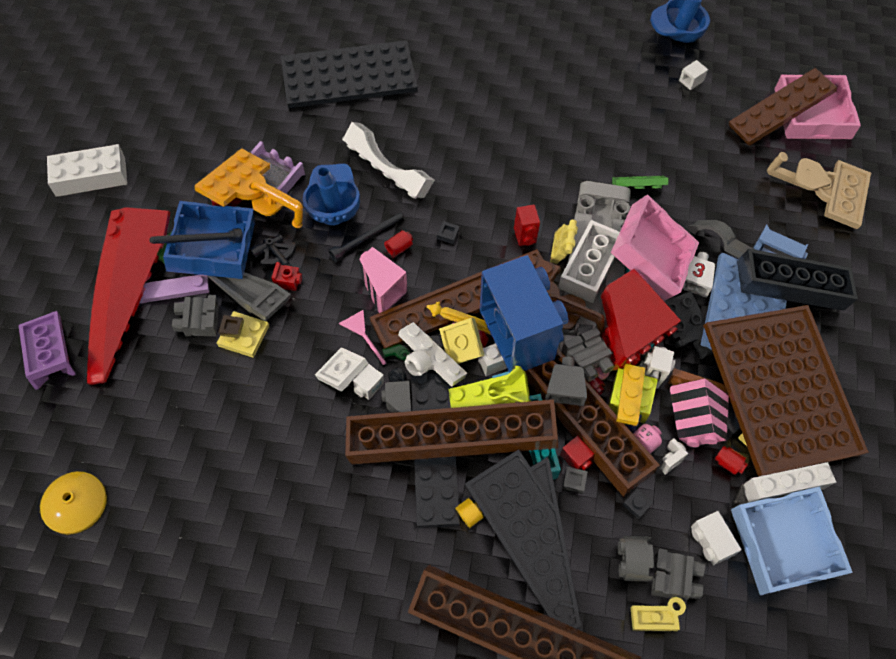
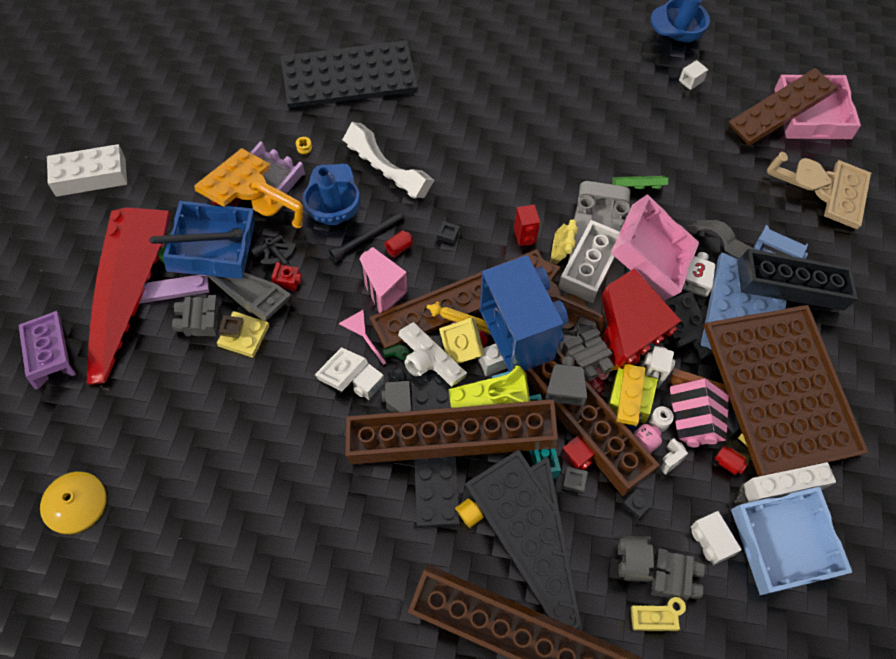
(302, 141): none -> yellow bush
(661, 418): none -> white brick

